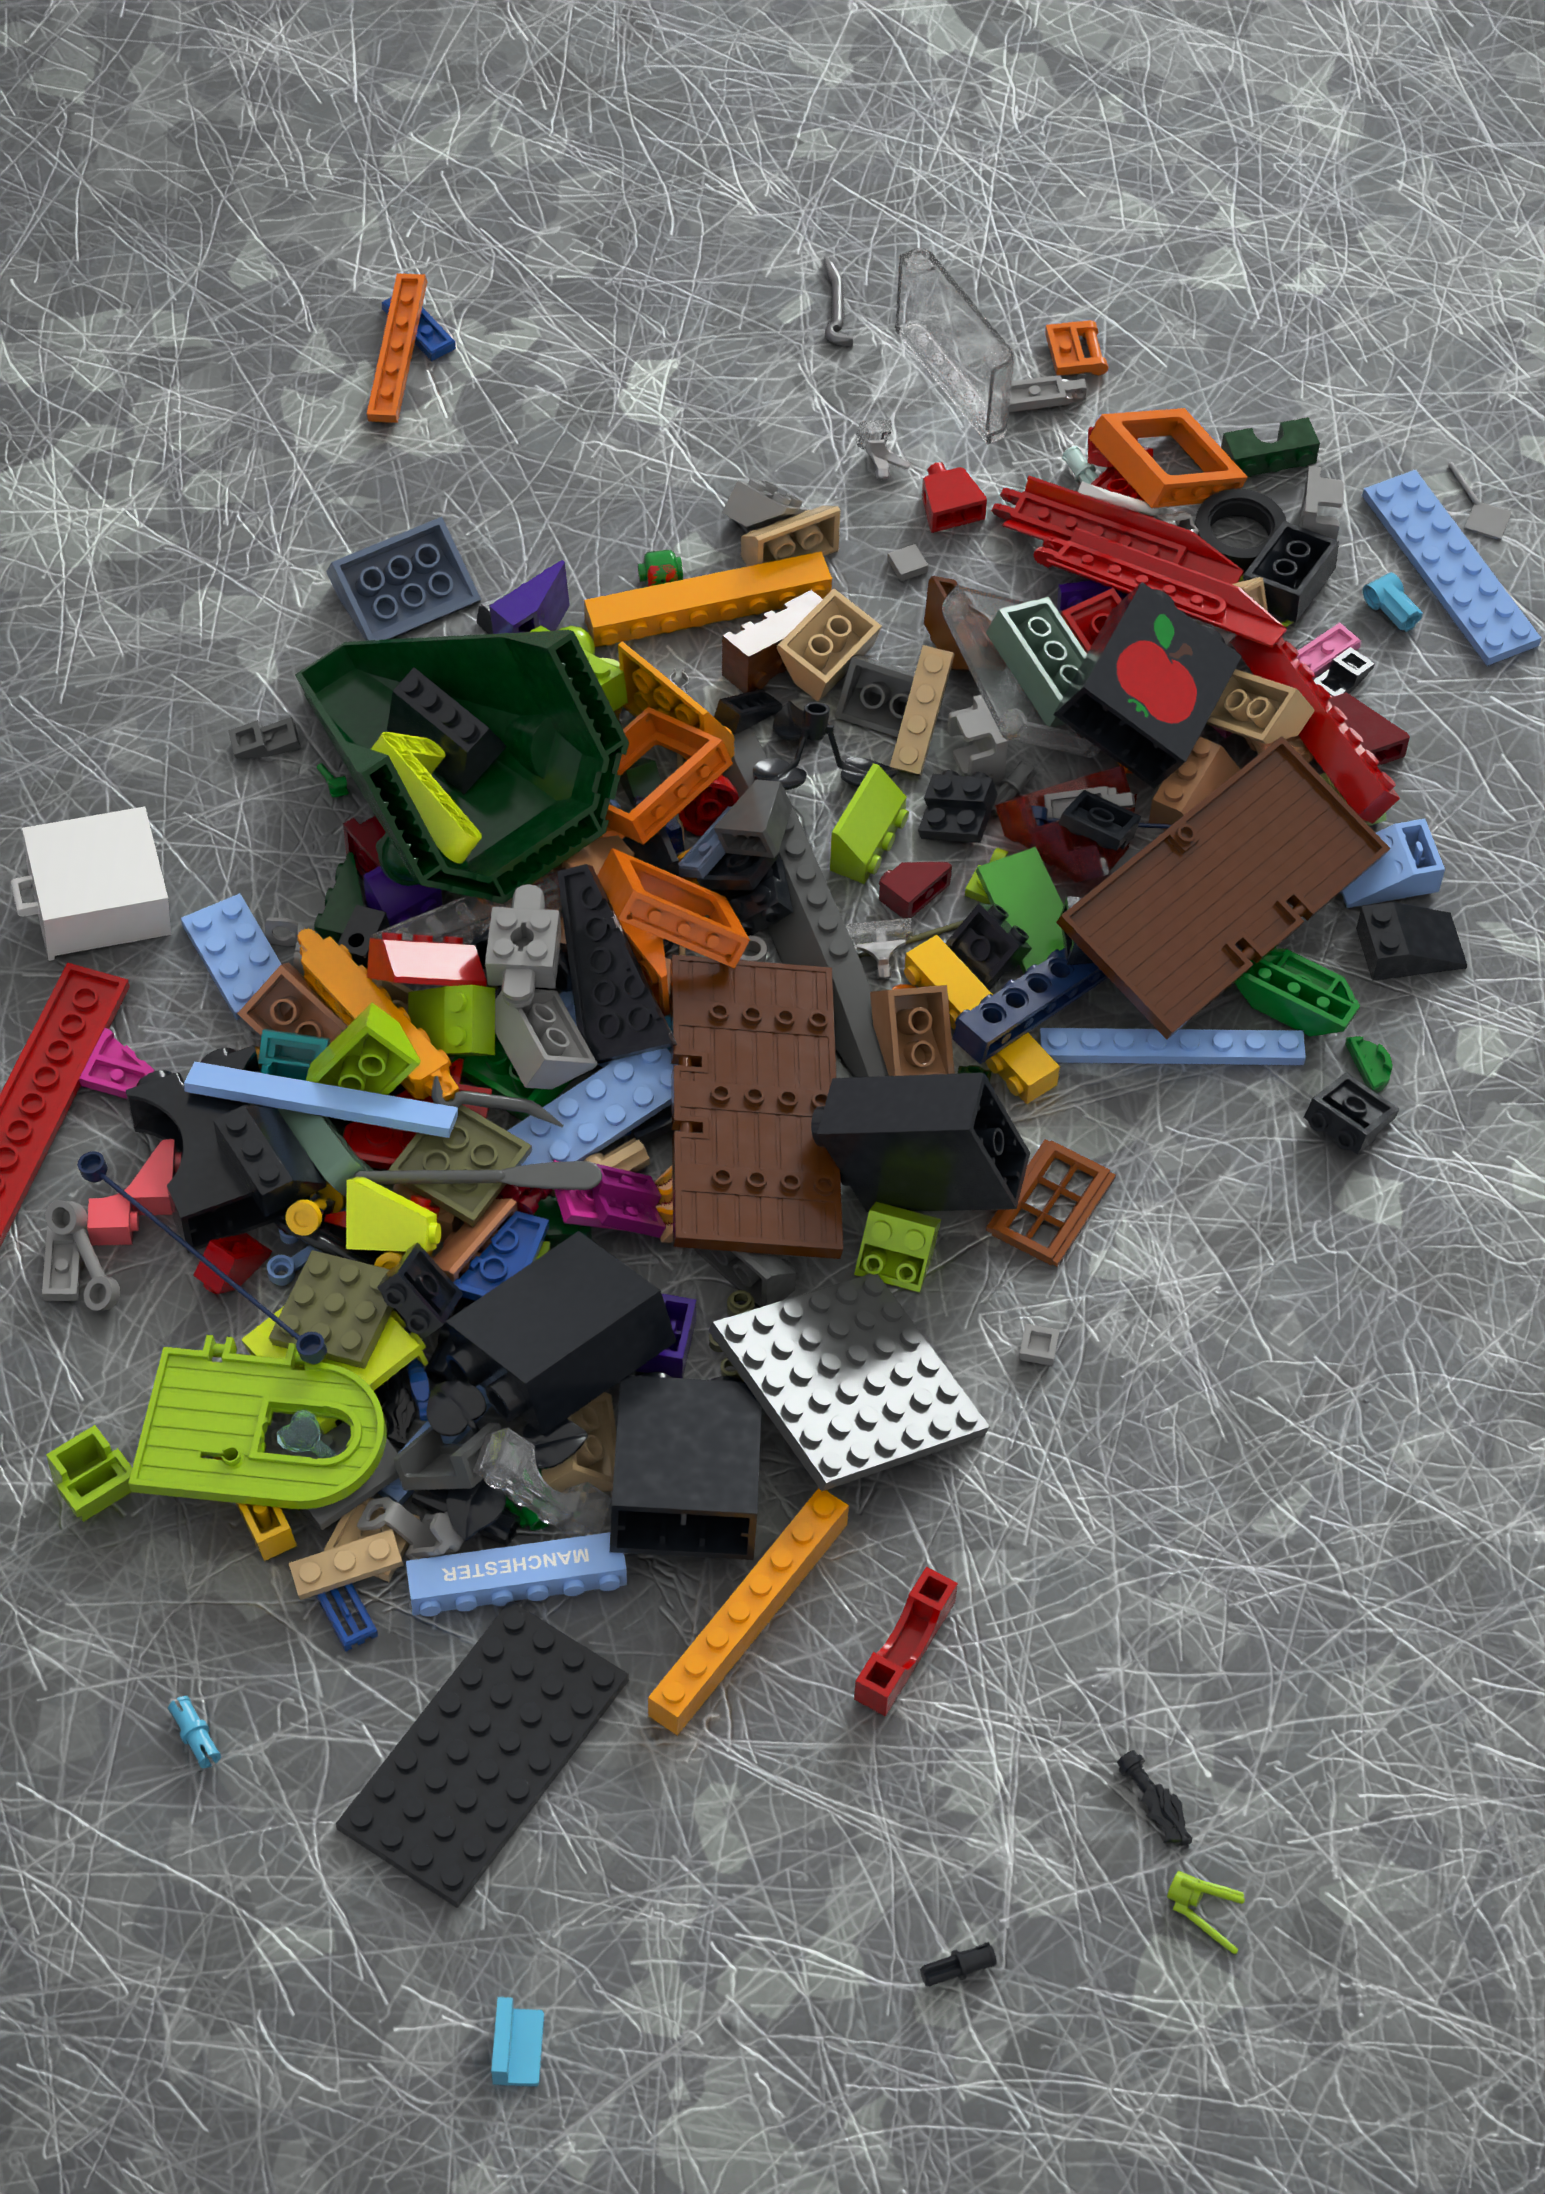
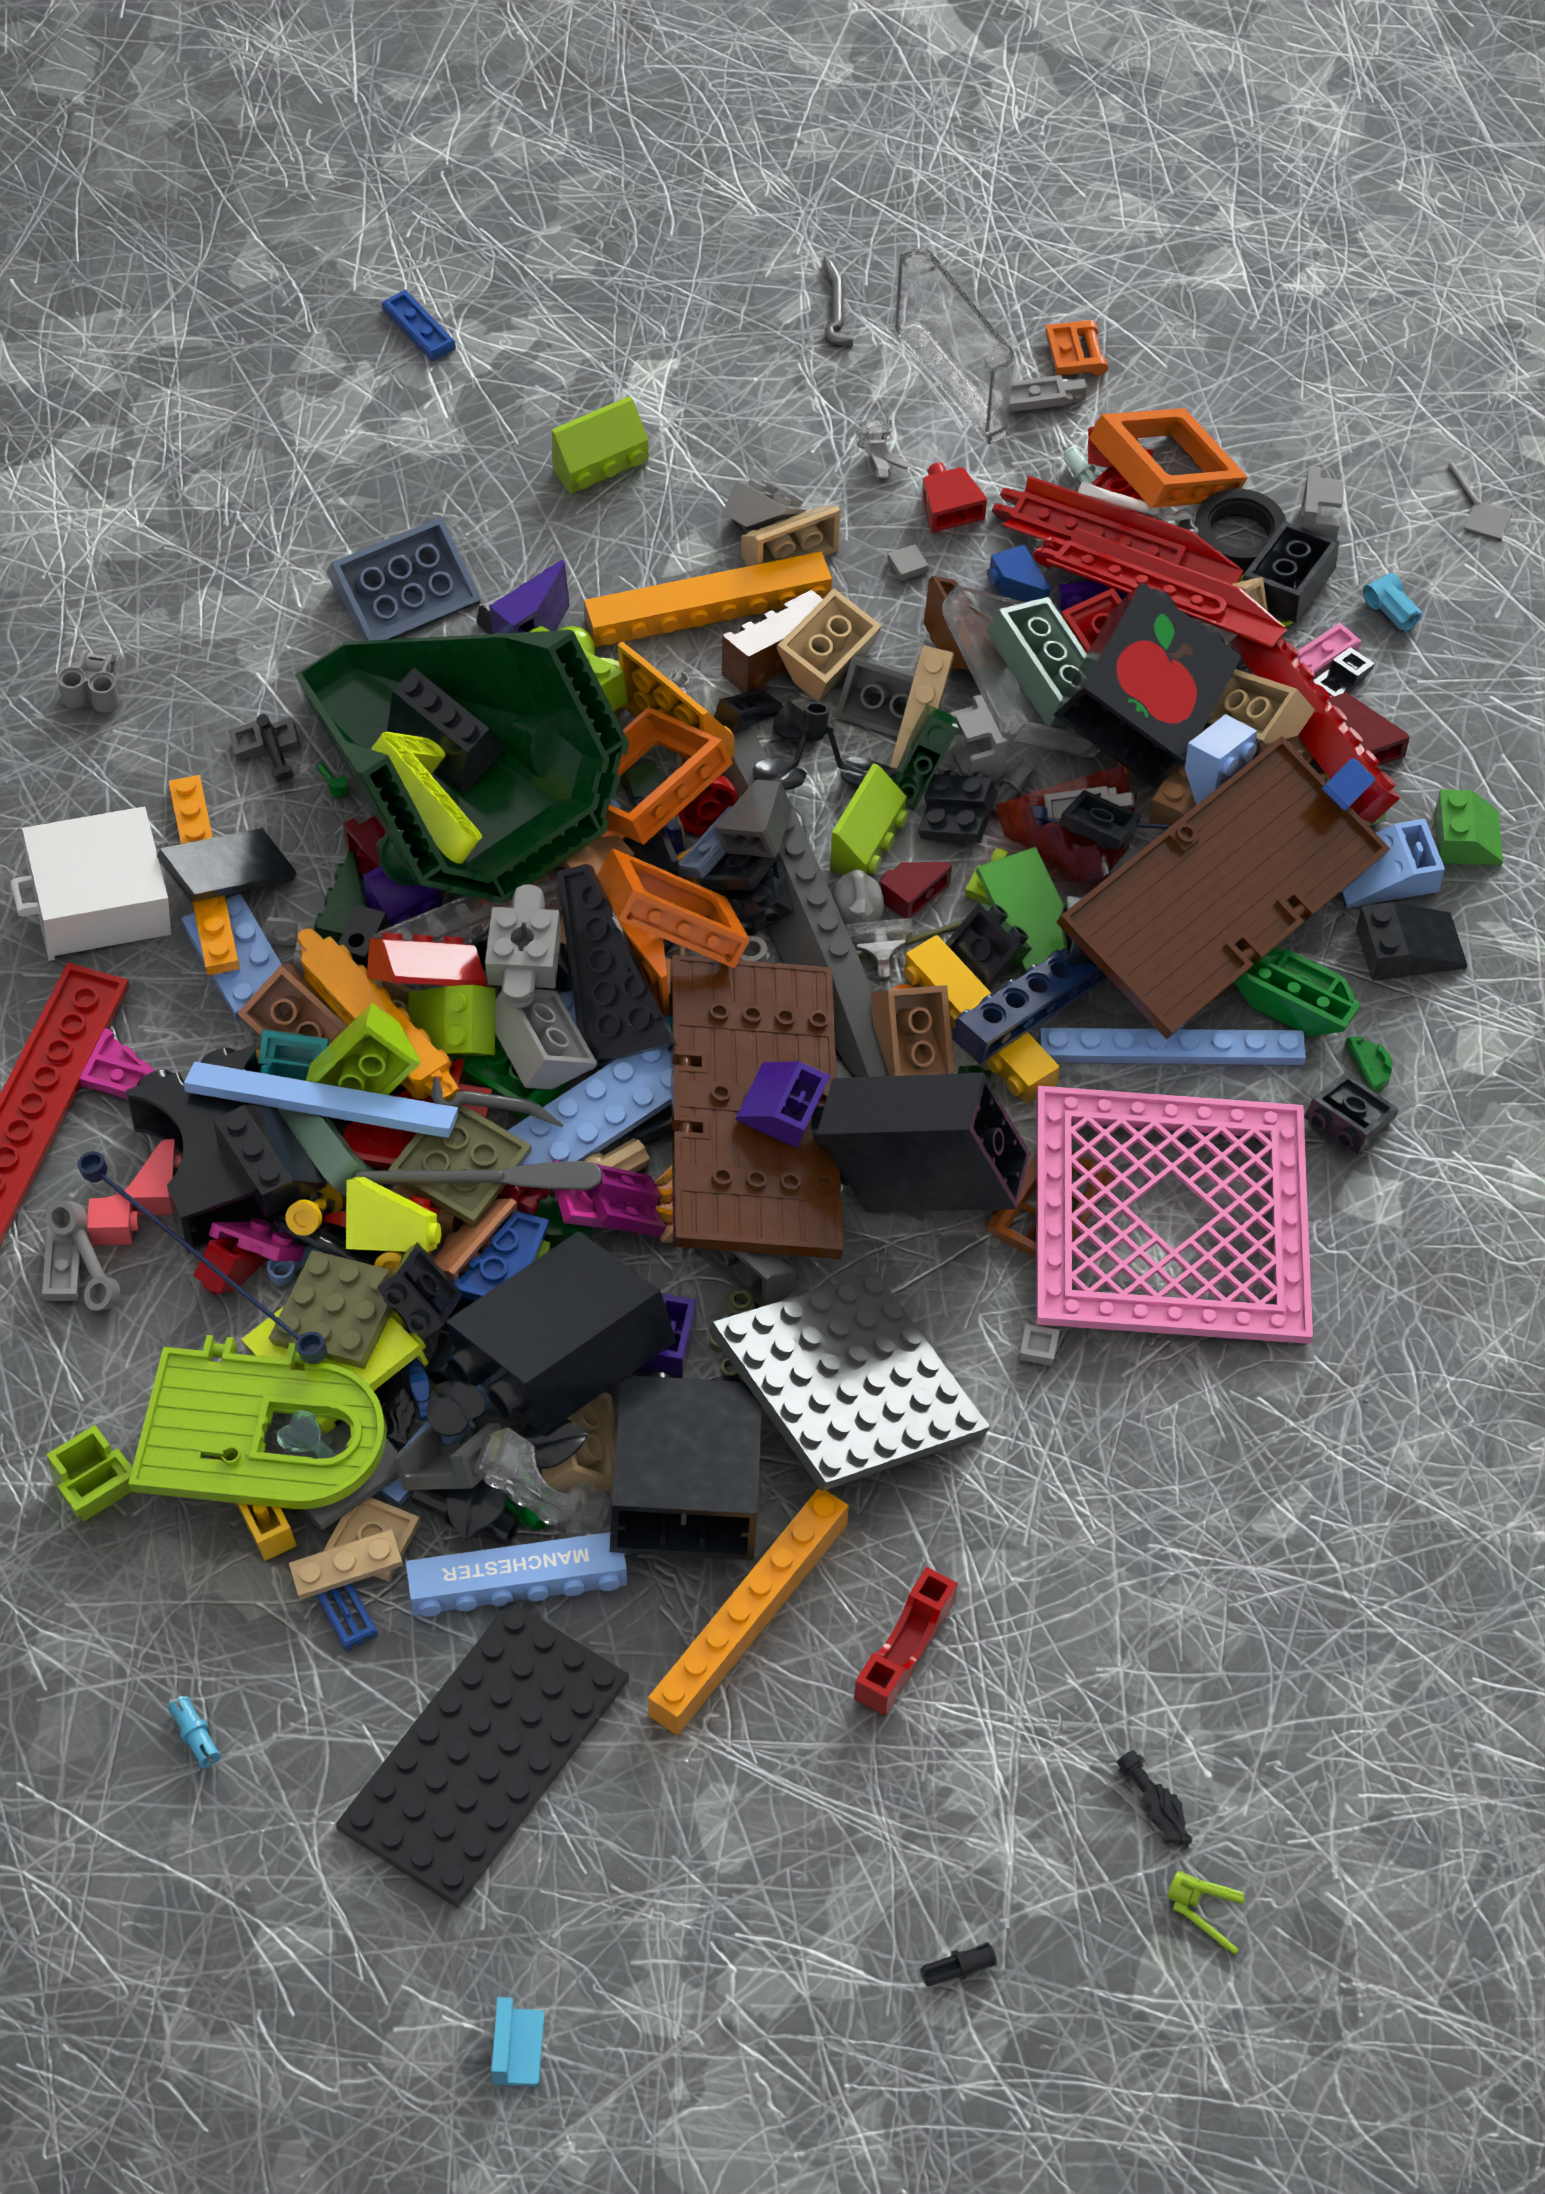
(90, 681): none -> light grey piece
(210, 913): none -> light orange plate
(226, 864): none -> tile
(259, 1238): none -> dark pink wing
(281, 770): none -> black piece
(397, 348): orange plate -> none
(427, 1538): light grey piece -> none
(599, 445): none -> lime slope
(660, 568): green head -> none
(783, 1100): none -> dark purple slope
(858, 898): none -> light grey piece
(897, 1246): lime slope -> none
(924, 753): none -> dark green slope
(1017, 575): none -> blue slope
(1061, 1306): none -> bright pink plate
(1218, 755): none -> light blue slope
(1295, 447): dark green arch -> none
(1348, 783): none -> blue slope
(1451, 567): light blue plate -> none
(1467, 829): none -> bright green slope

